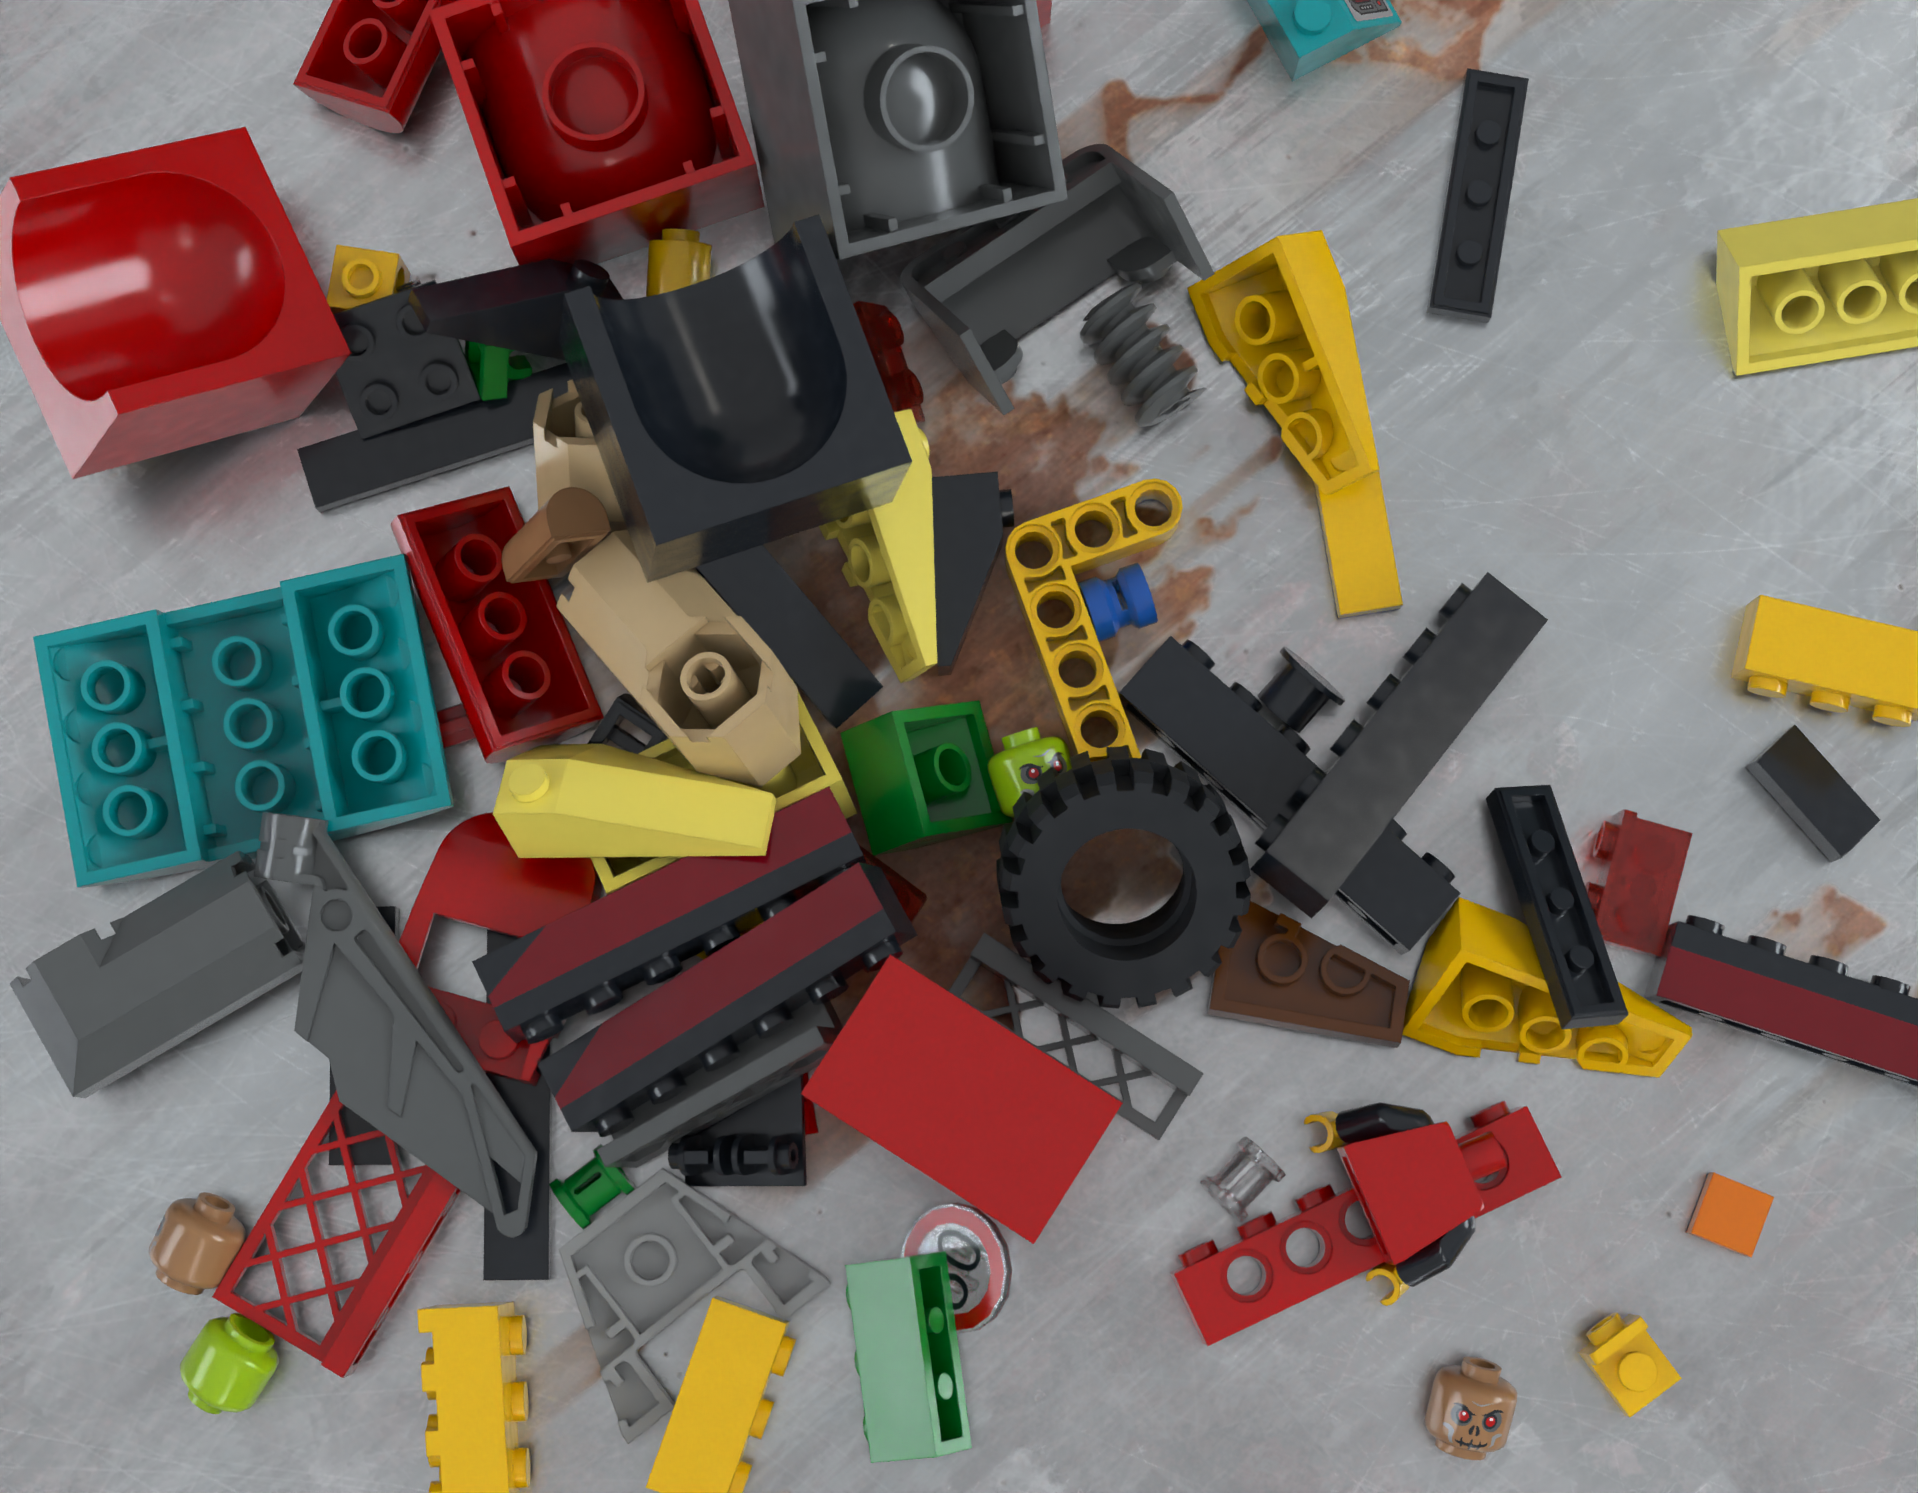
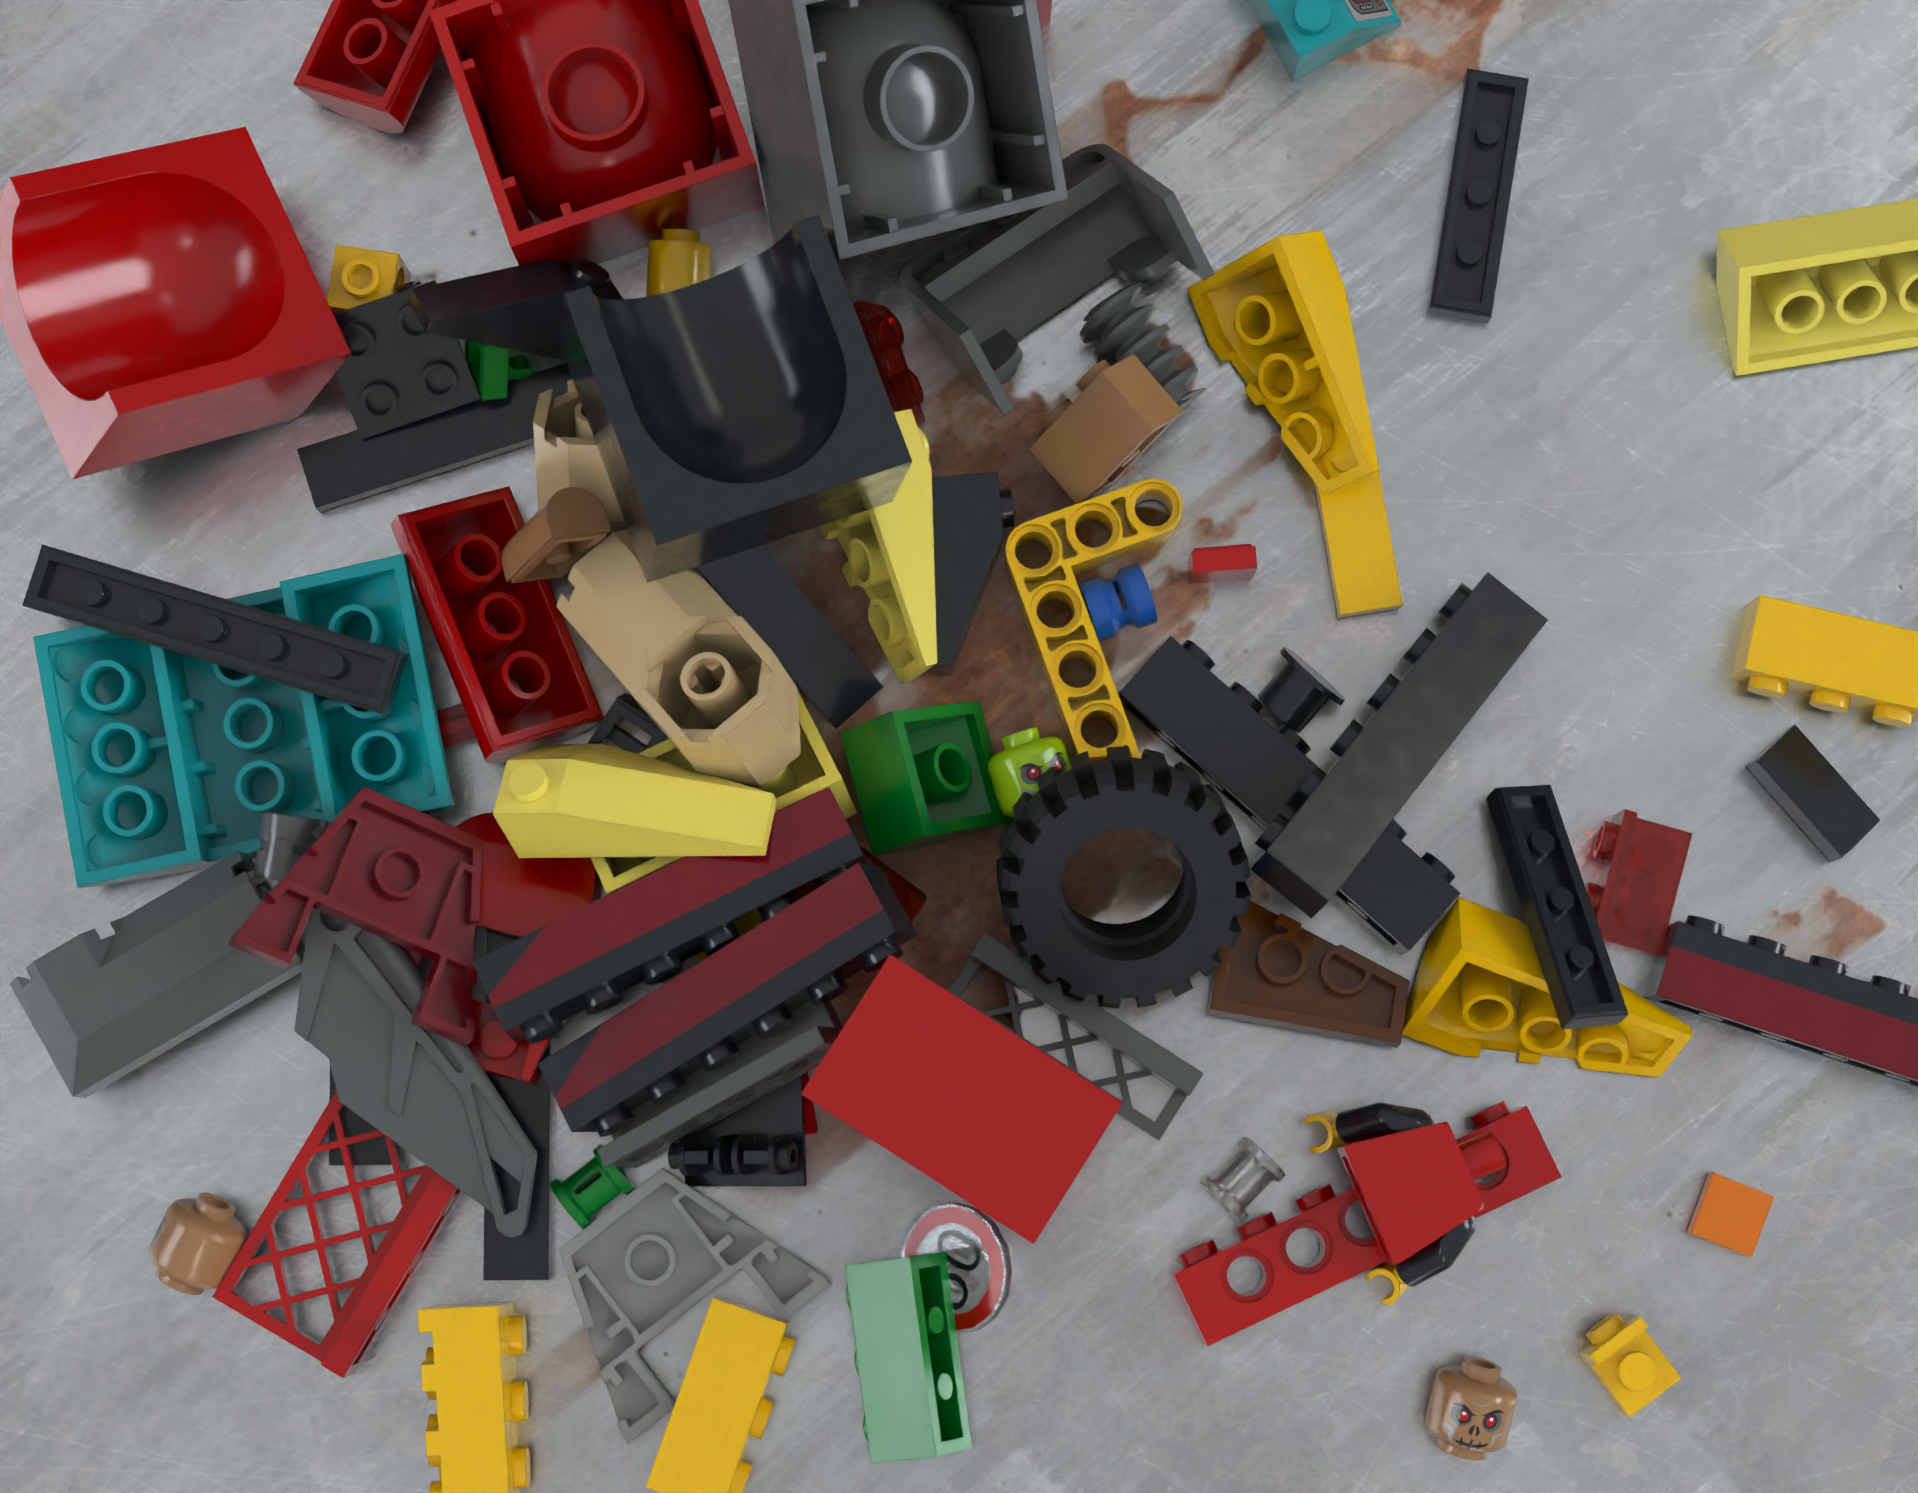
(215, 630): none -> black tile
(229, 1364): lime head -> none
(396, 879): none -> dark red wing
(1104, 428): none -> medium nougat brick
(1222, 563): none -> red tile

